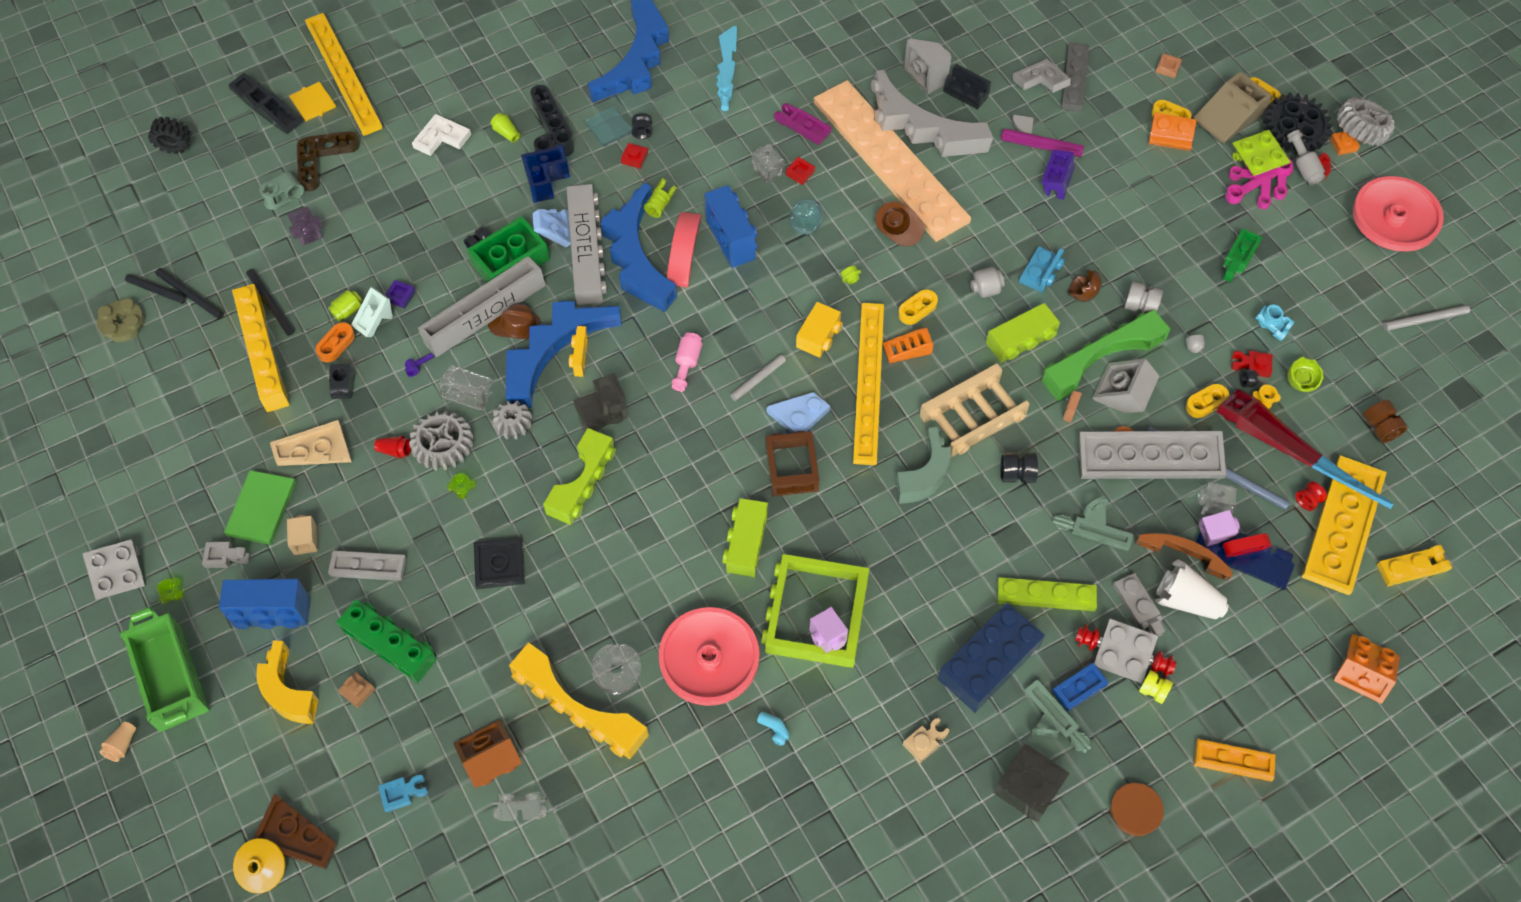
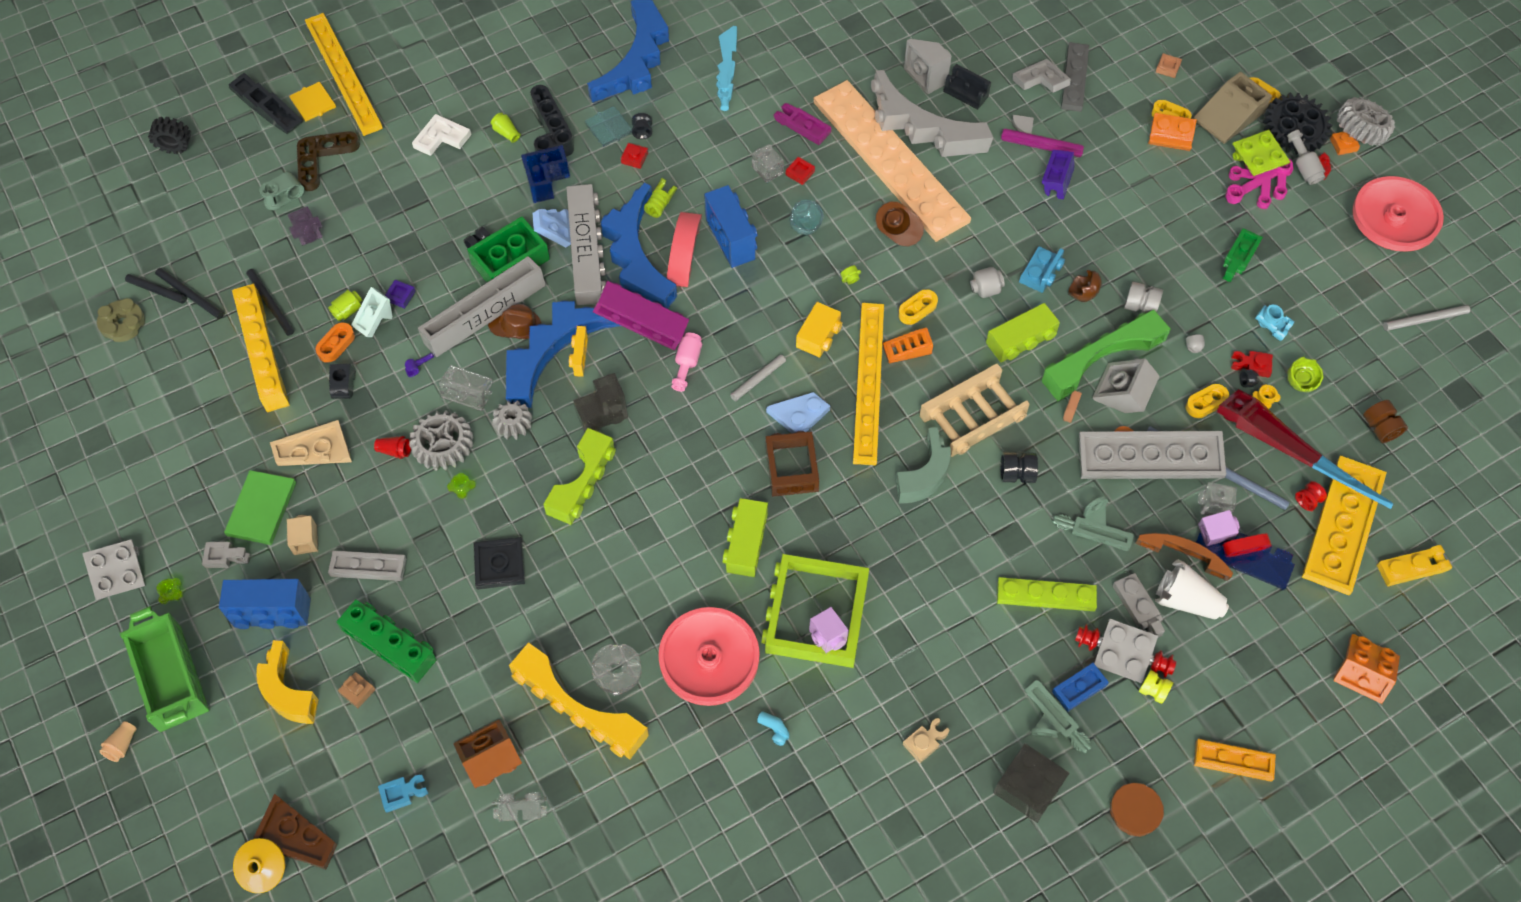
(641, 315): none -> magenta brick
(990, 657): dark blue brick -> none

